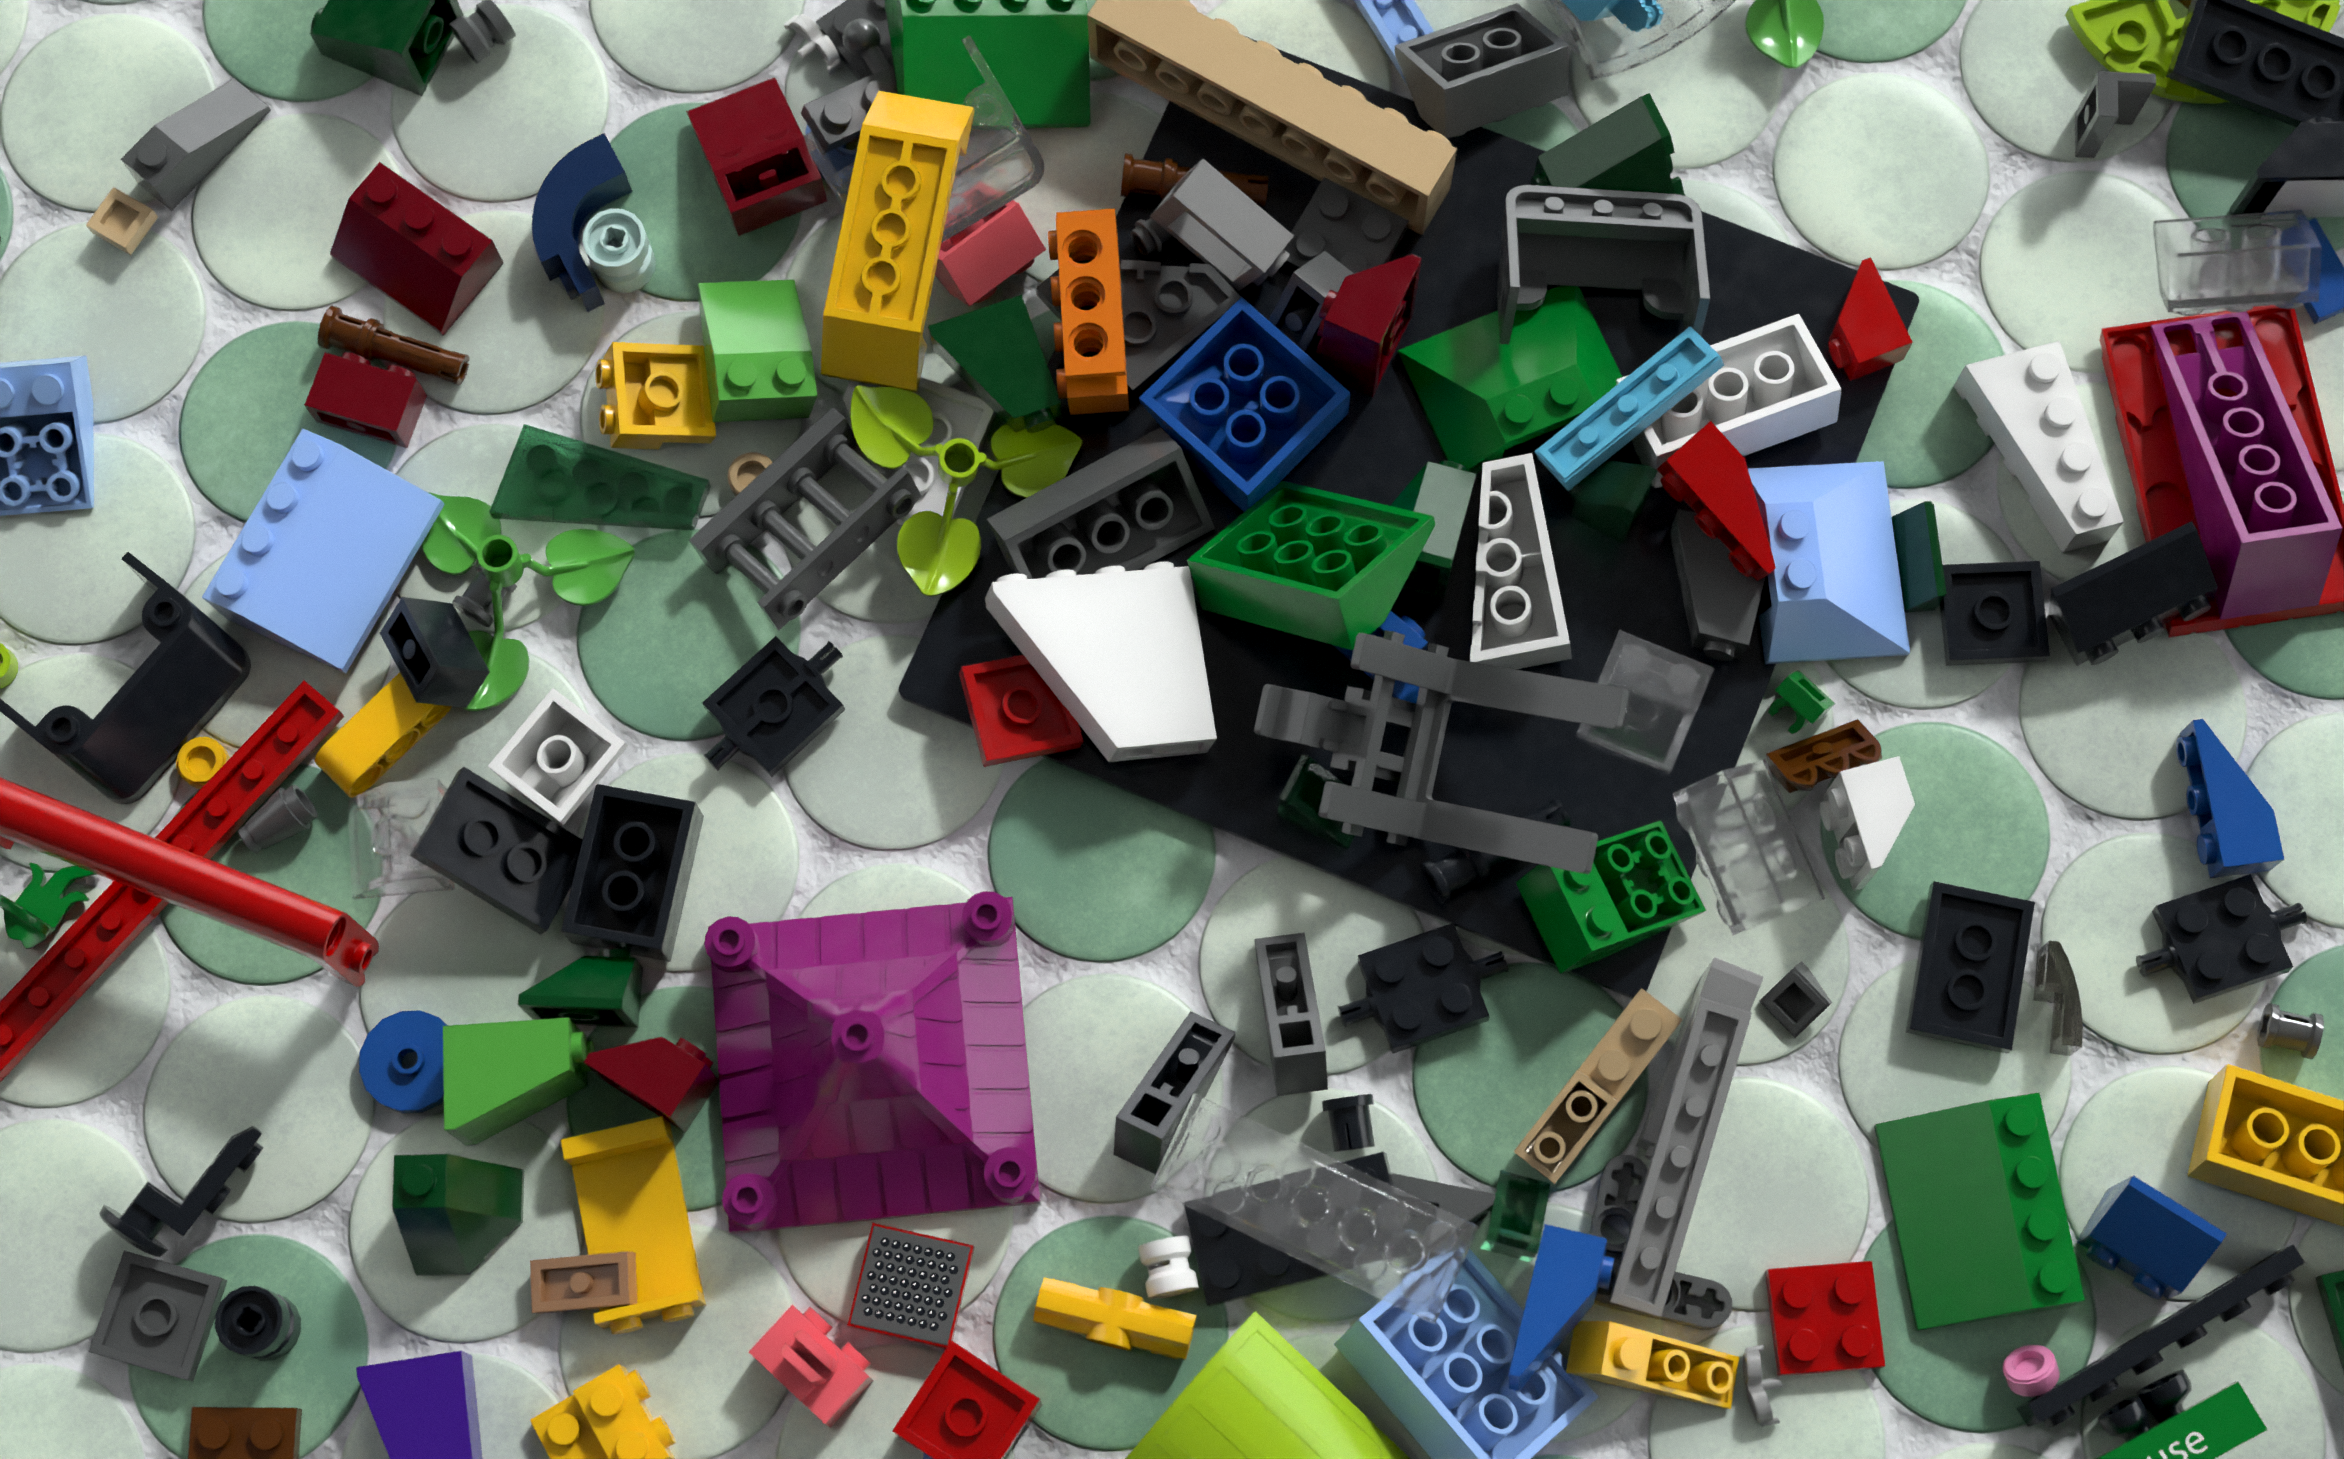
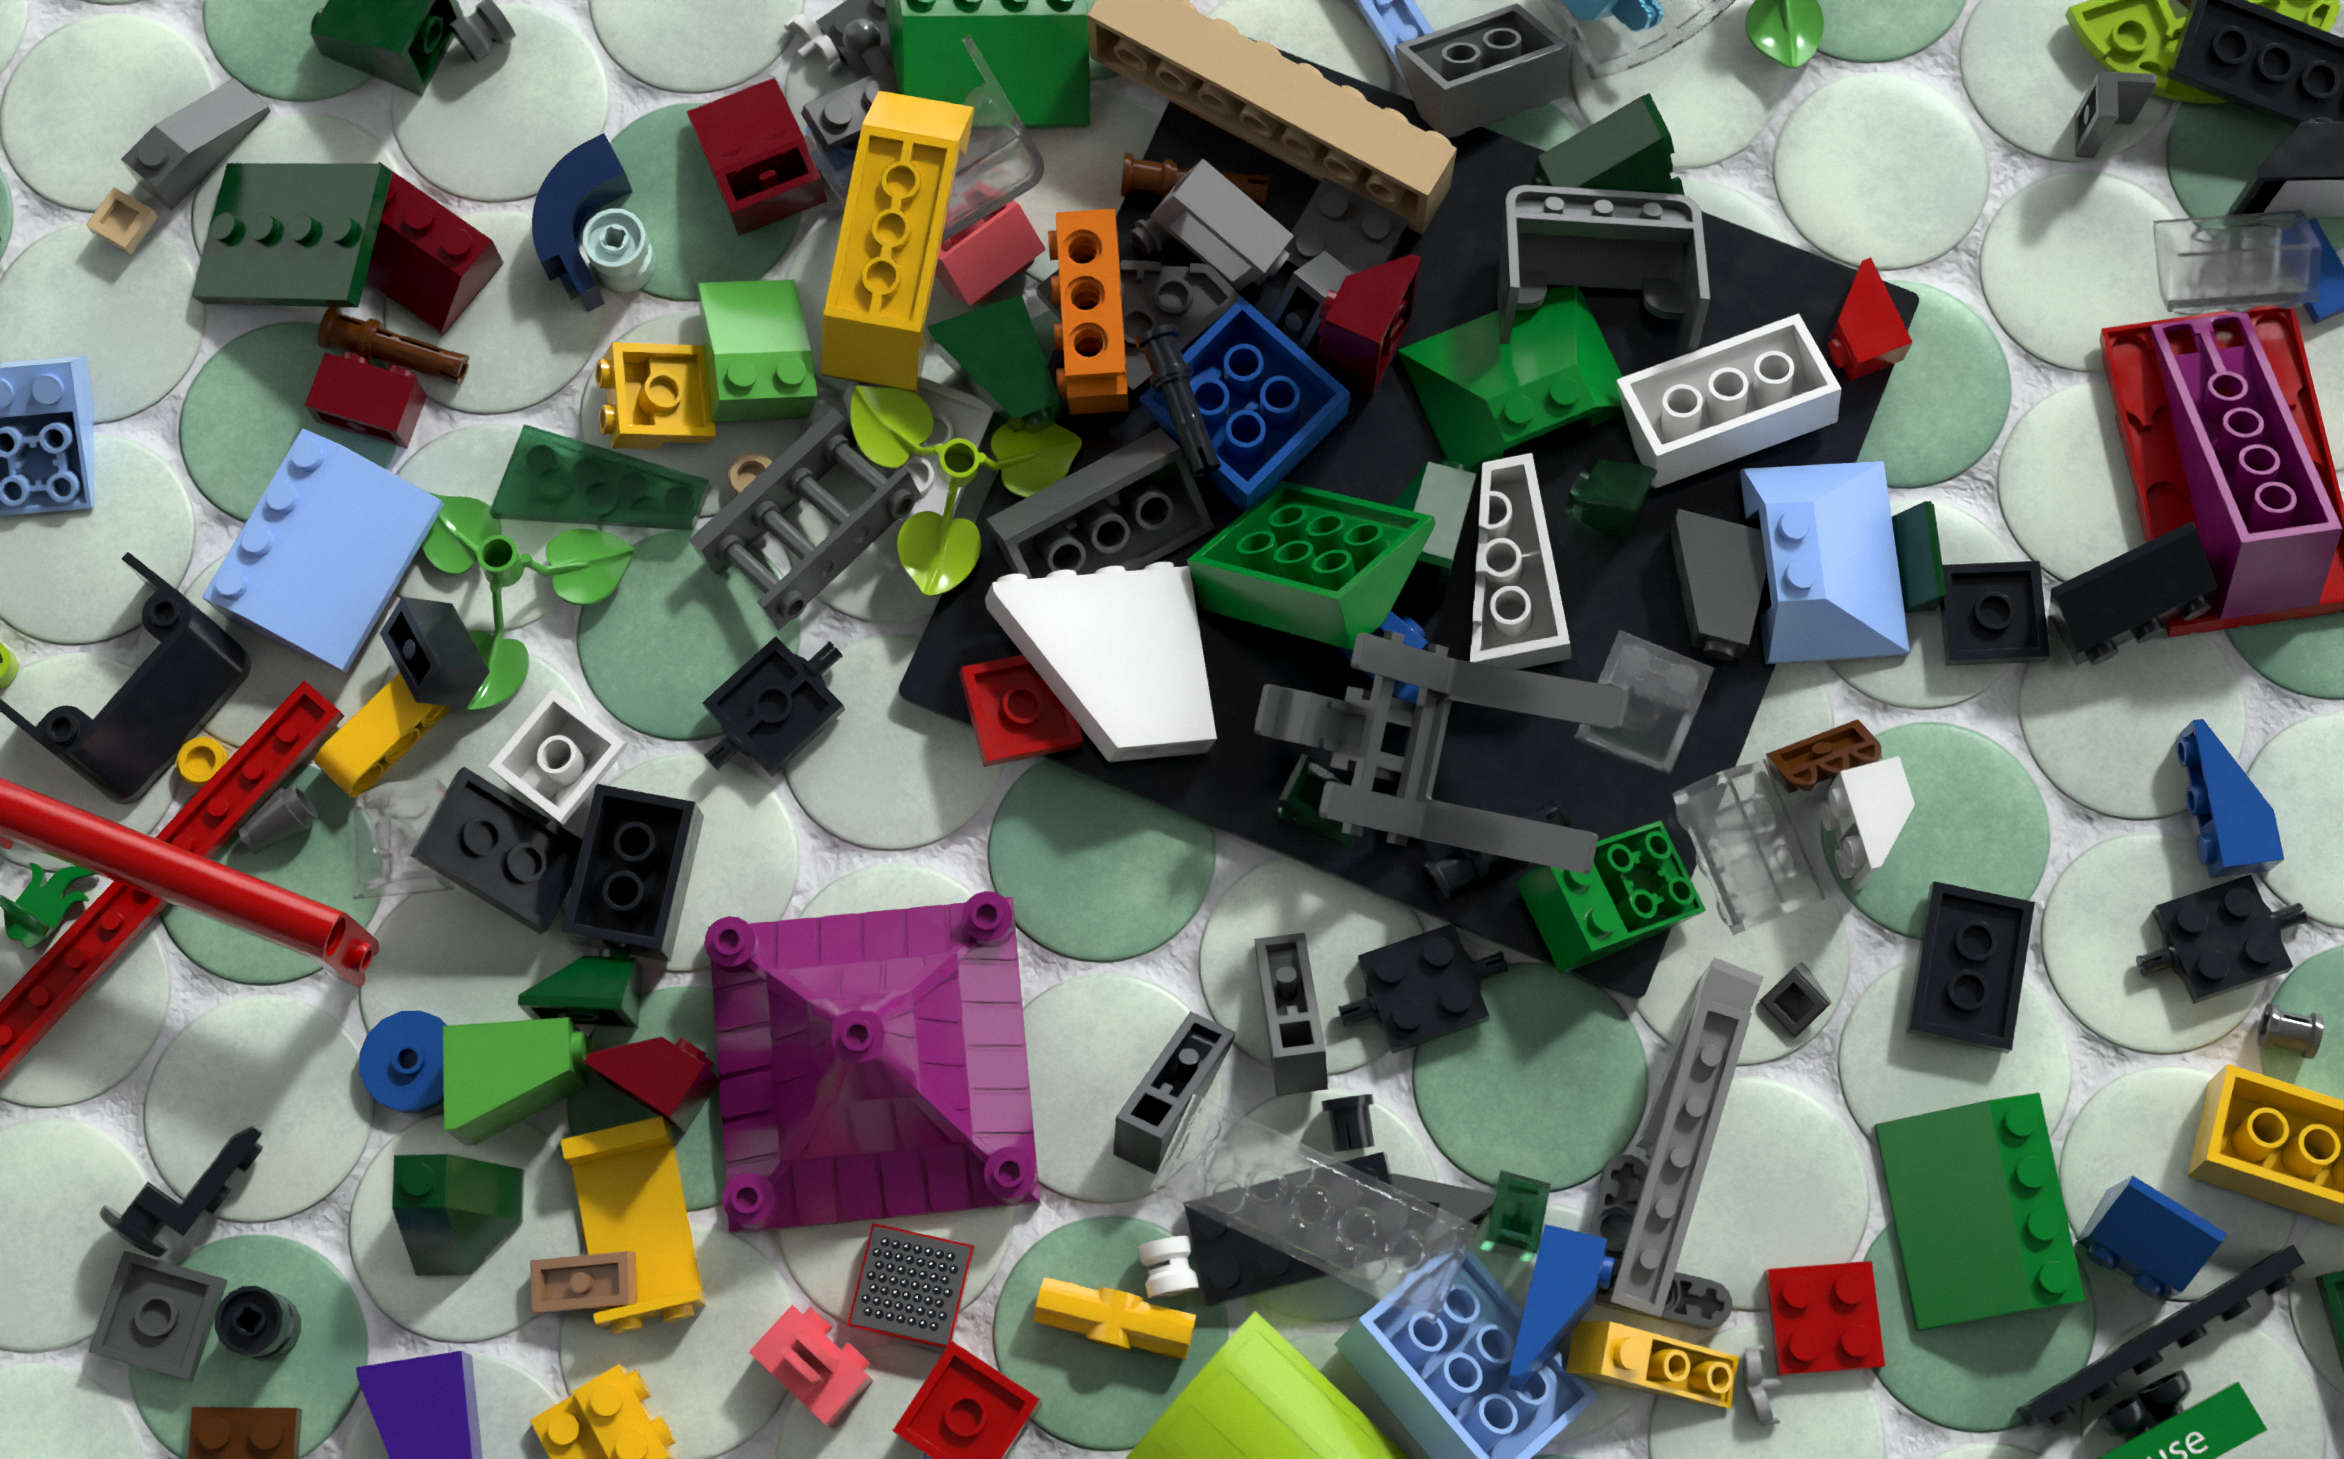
(292, 234): none -> dark green plate
(477, 599): dark grey bush -> none
(1173, 379): none -> black pin
(1598, 1086): tan slope -> none
(1629, 408): medium azure tile -> none
(1719, 490): red slope -> none
(1804, 698): green tile -> none
(2031, 1370): bright pink tile -> none
(2046, 441): white wedge -> none
(2058, 985): clear smoke slope -> none

